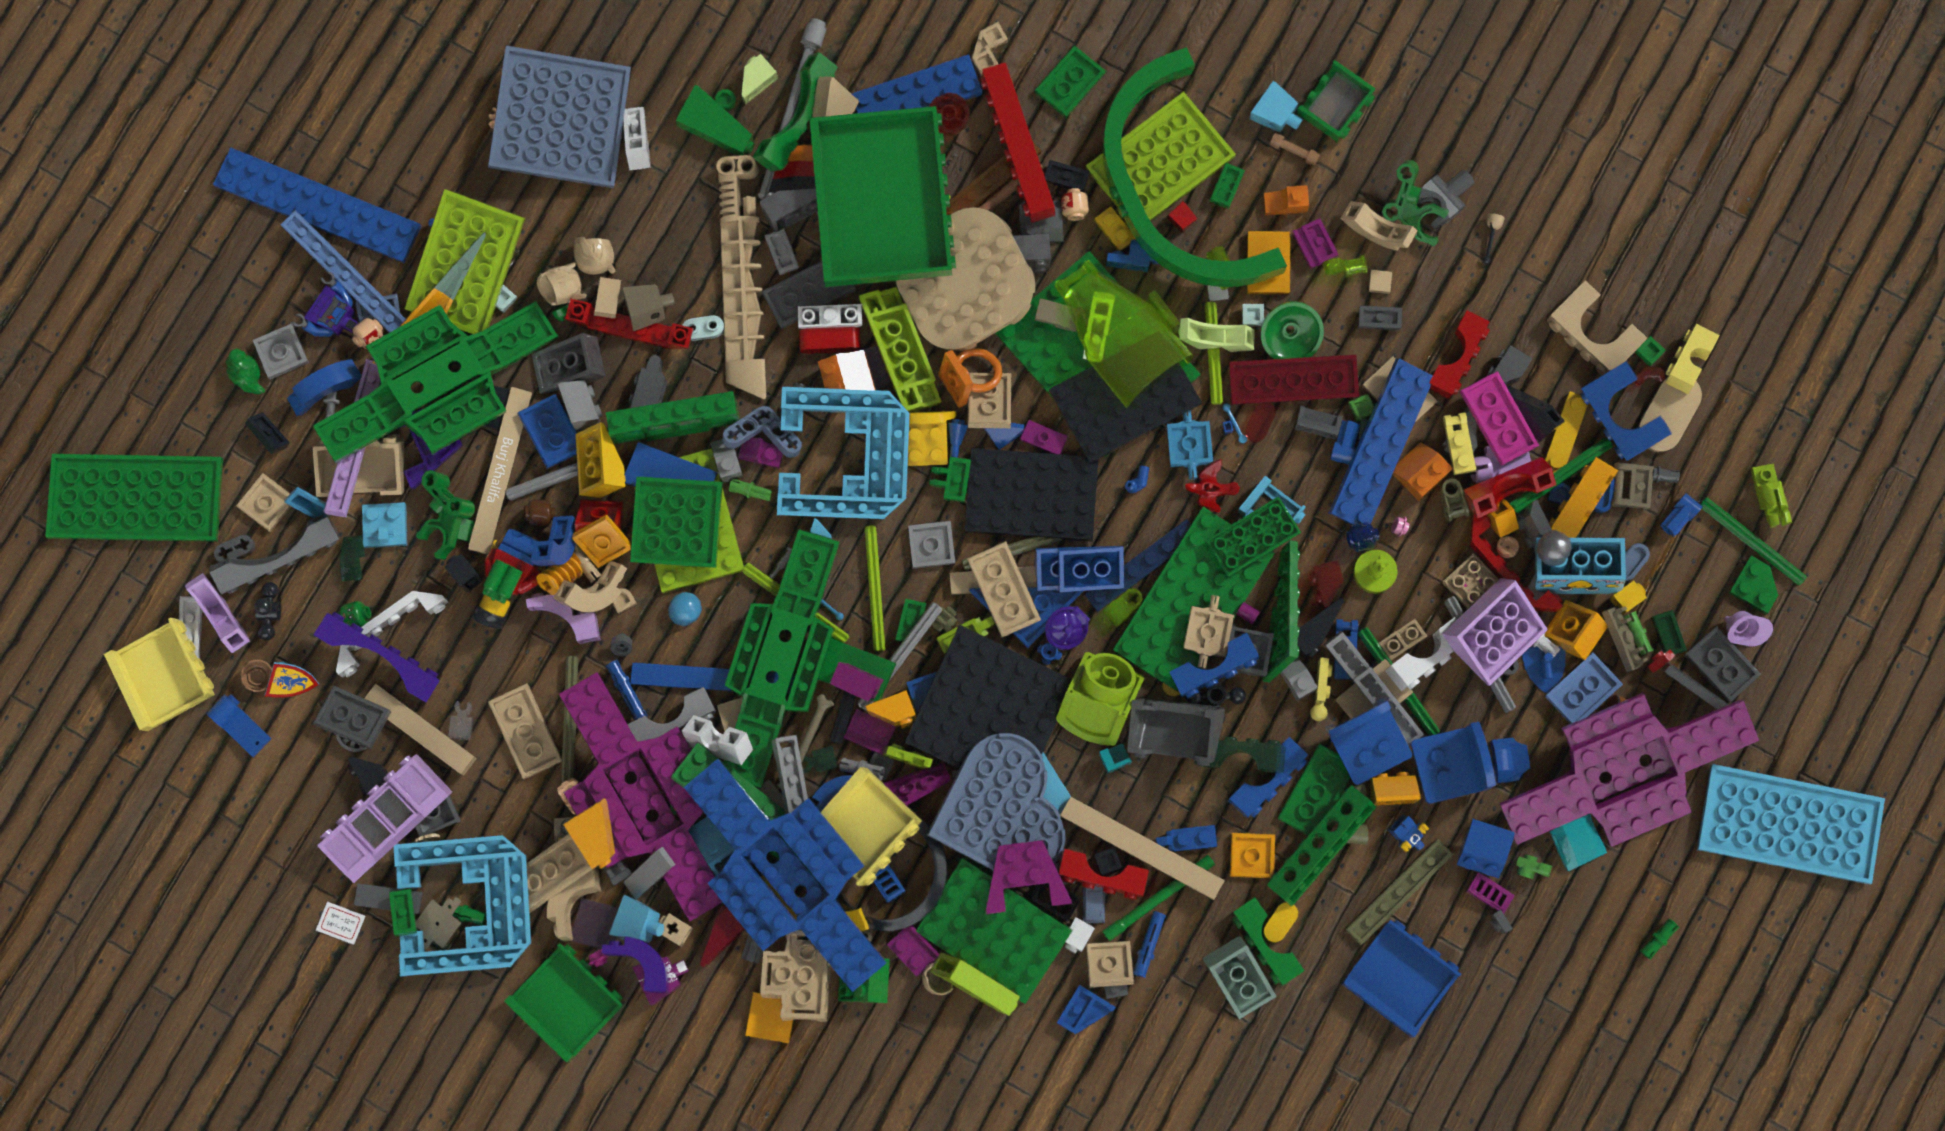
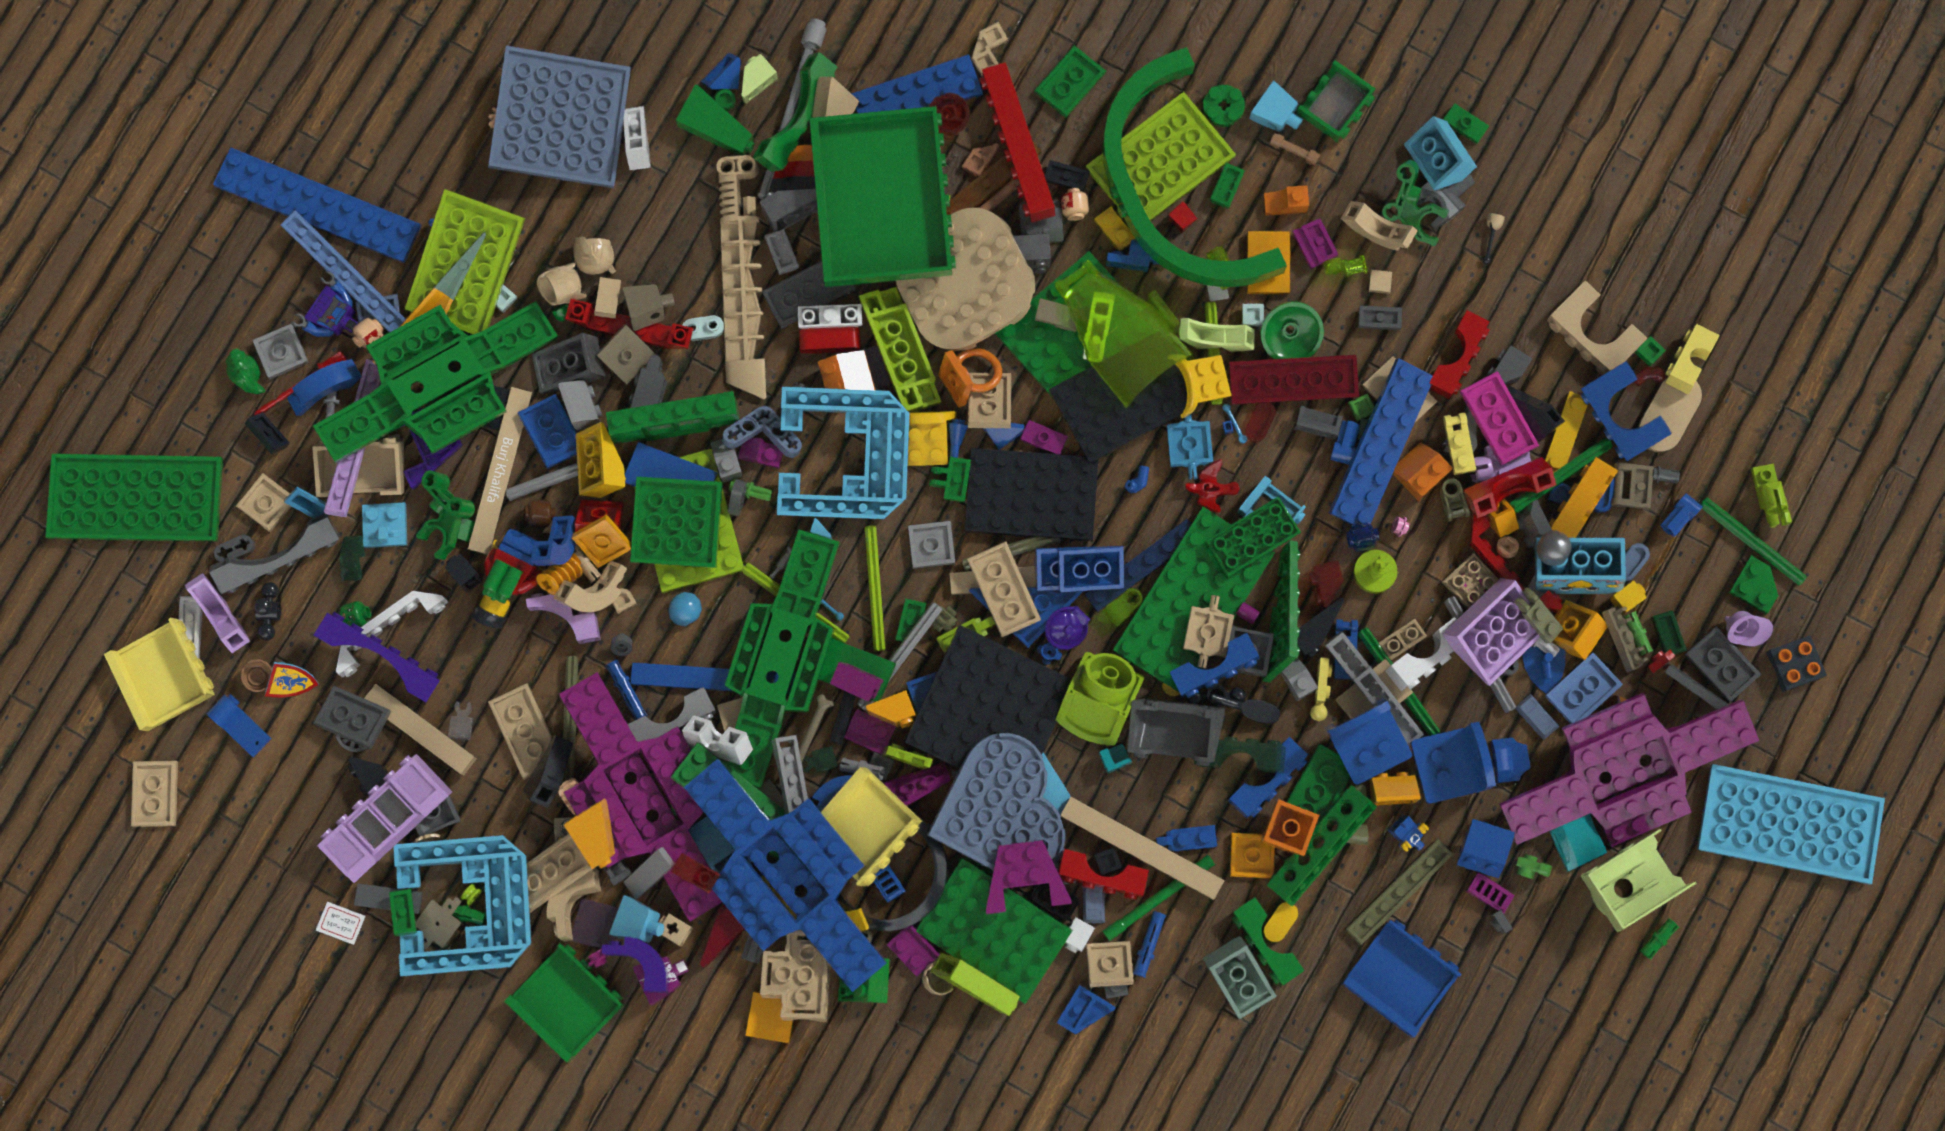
(154, 793): none -> tan tile
(333, 359): none -> red piece
(471, 894): none -> lime bush
(549, 772): none -> black slope
(625, 354): none -> dark tan plate
(695, 873): none -> clear red slope
(724, 74): none -> blue slope
(737, 497): none -> dark grey beam
(979, 159): none -> nougat tile
(1204, 381): none -> yellow piece
(1215, 113): none -> green plate
(1252, 708): none -> black piece
(1289, 828): none -> orange slope
(1440, 154): none -> medium azure slope
(1466, 123): none -> green plate
(1537, 717): none -> sand blue tile
(1539, 616): none -> olive hinge
(1649, 876): none -> yellowish green piece
(1796, 663): none -> black brick

